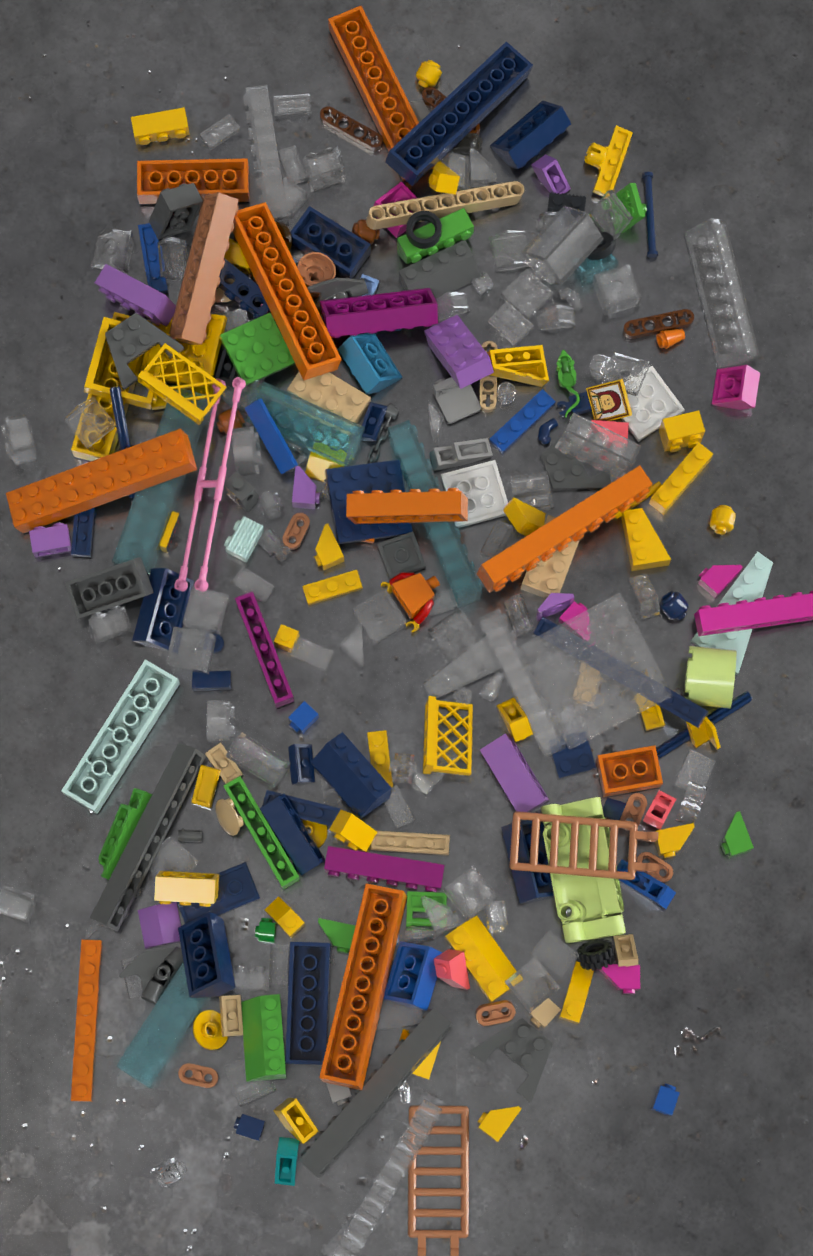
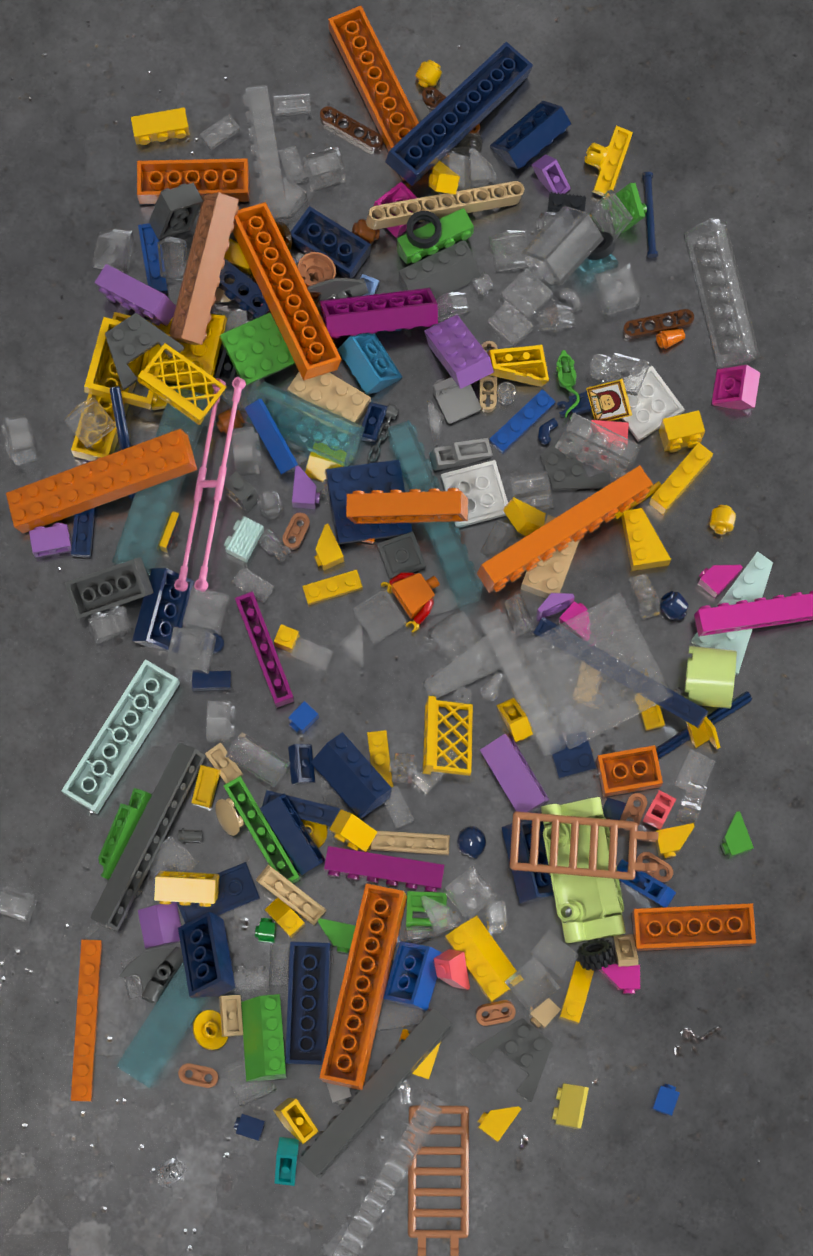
(290, 894): none -> tan tile
(471, 841): none -> dark blue hair
(571, 1105): none -> light yellow slope
(693, 927): none -> orange brick

